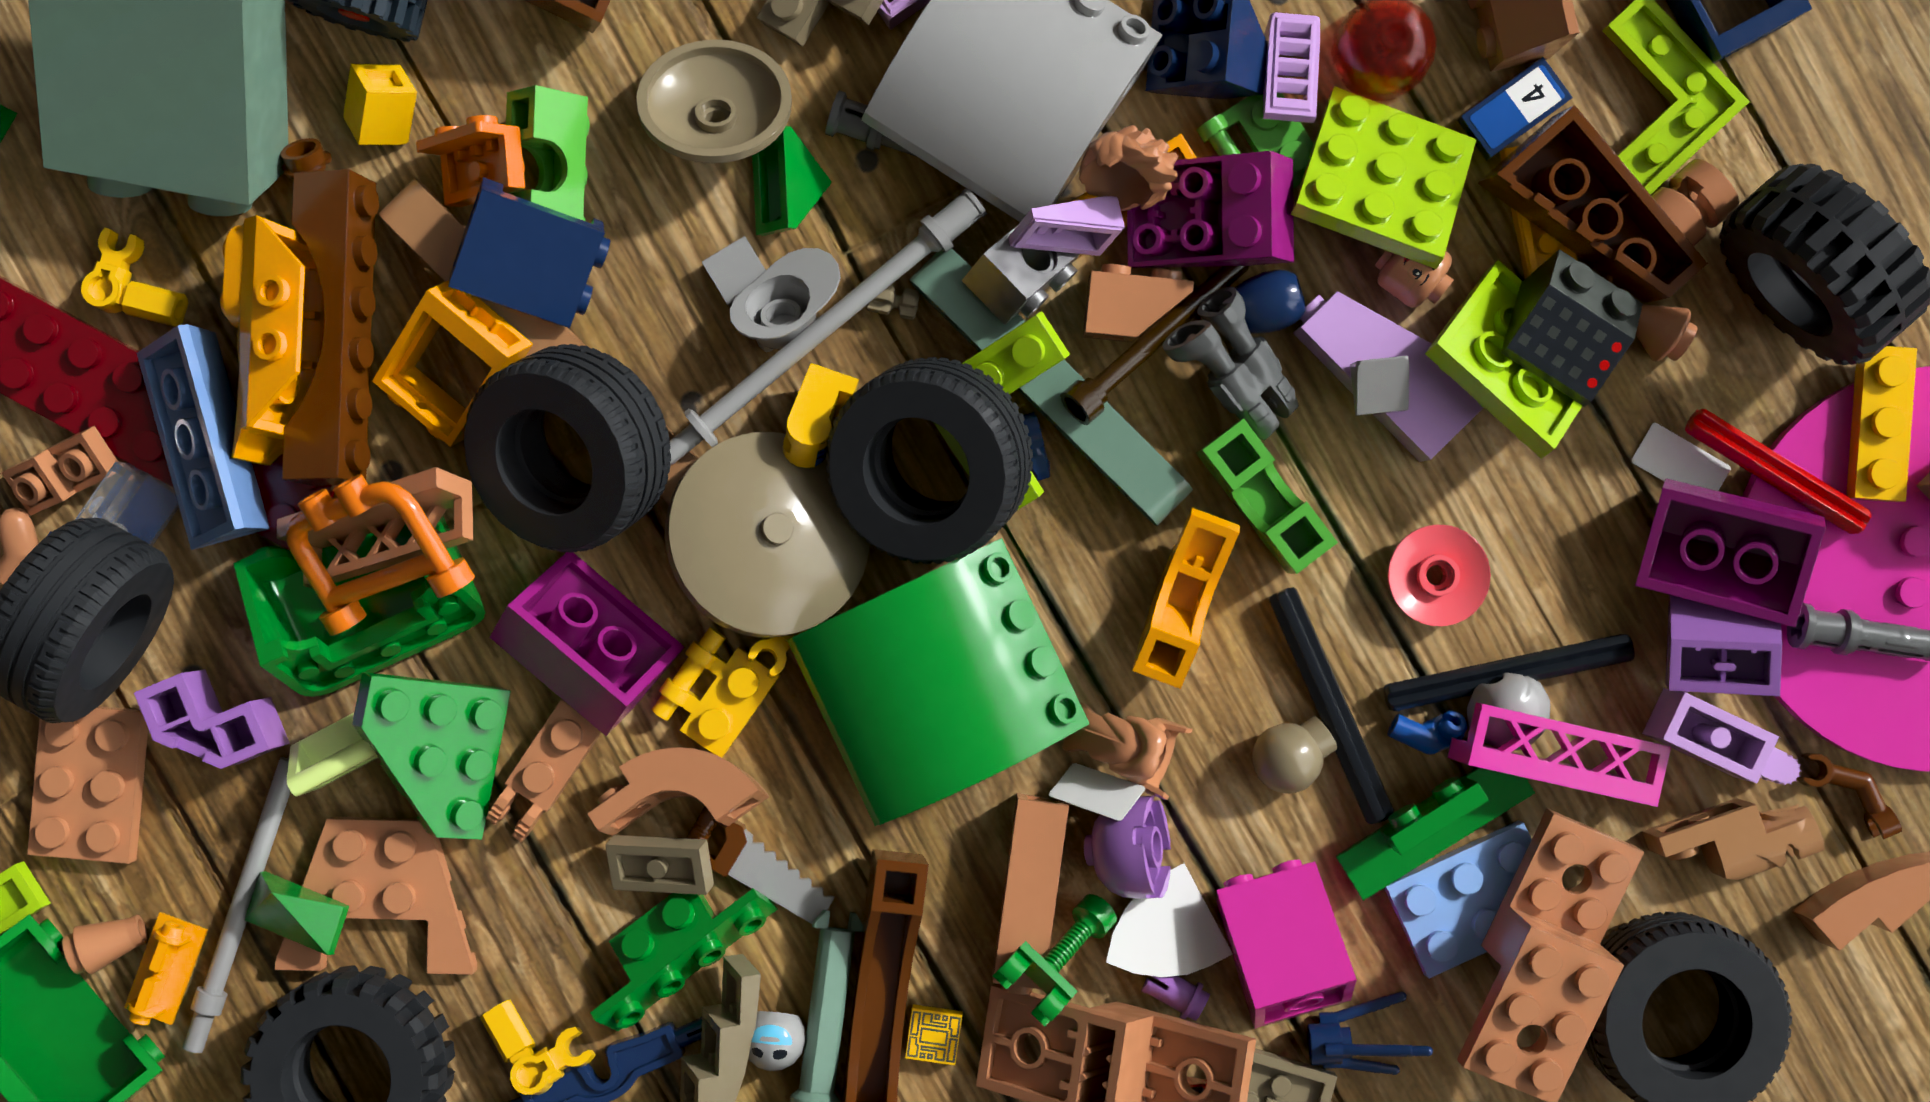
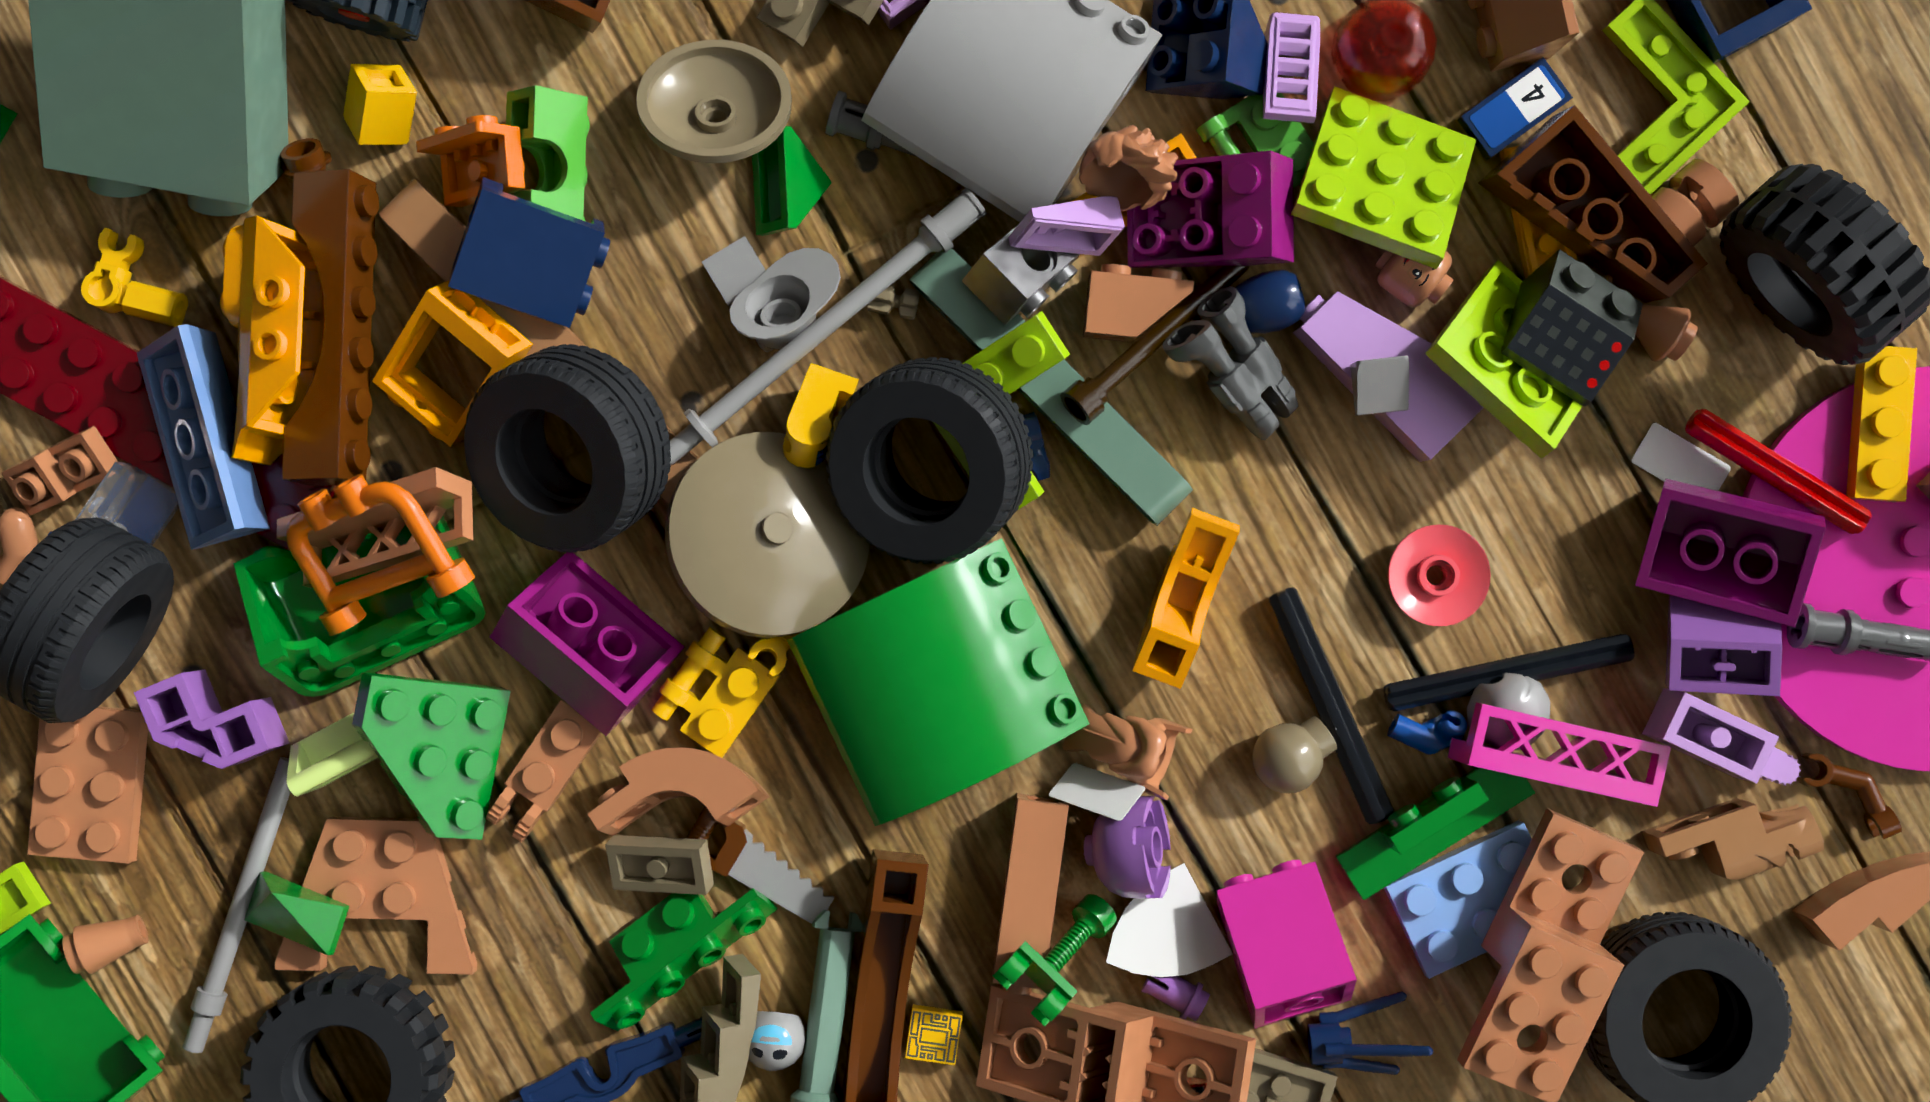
(165, 970): light orange hinge -> none
(531, 1071): yellow bar -> none
(1270, 507): bright green arch -> none

